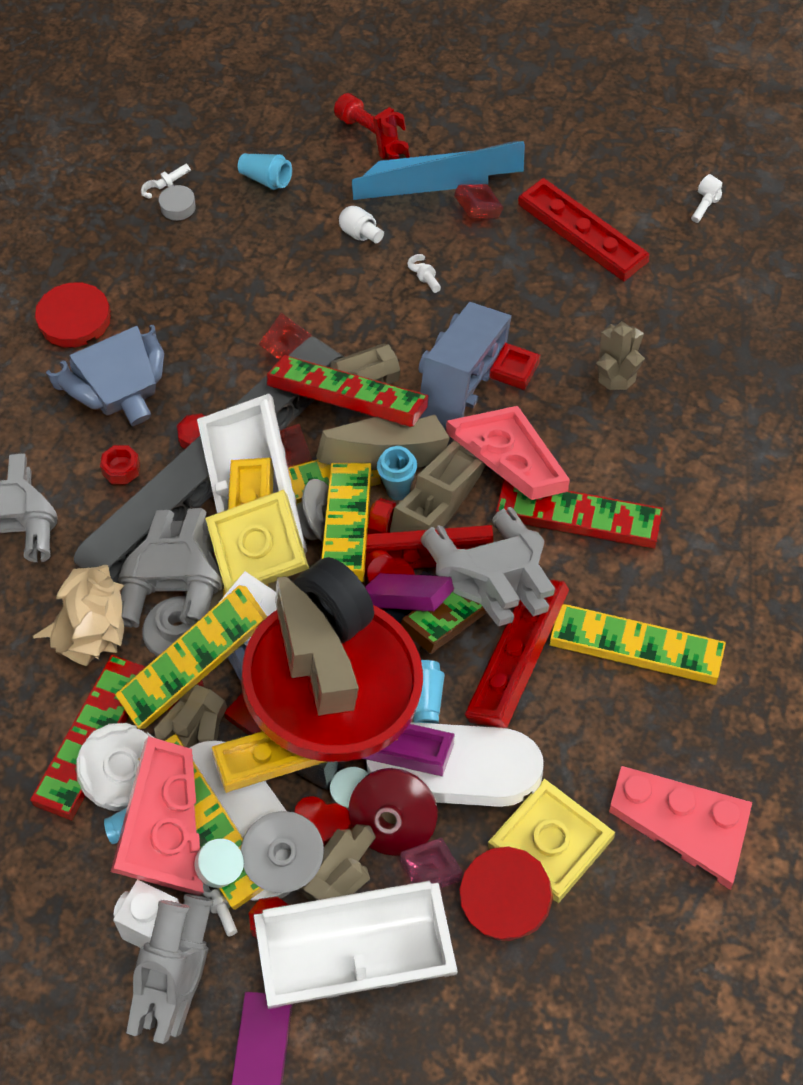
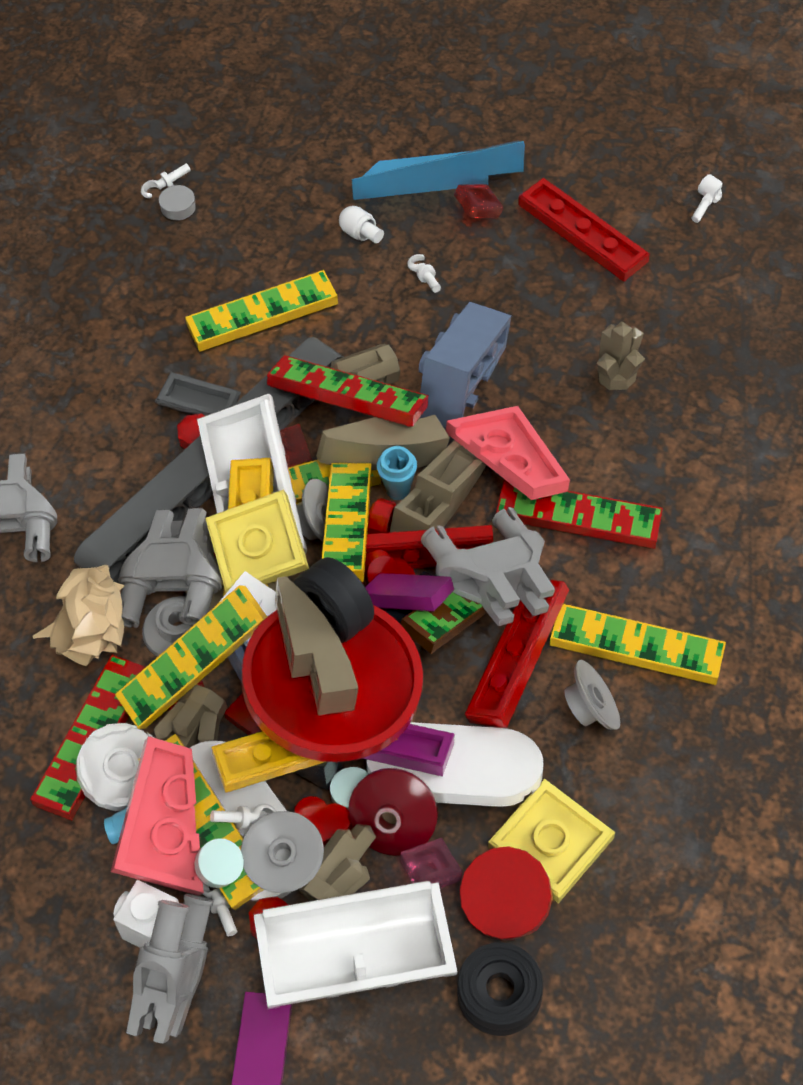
(73, 314): red tile -> none
(115, 374): sand blue torso -> none
(120, 464): red tile -> none
(195, 395): none -> dark grey tile
(242, 816): none -> white hand
(261, 310): none -> tile
(266, 169): medium azure cone -> none
(283, 337): clear red tile -> none
(351, 110): red bar -> none
(431, 695): medium azure cone -> none
(497, 1016): none -> black tyre
(514, 366): red tile -> none
(591, 698): none -> light grey piece
(691, 820): coral wing -> none

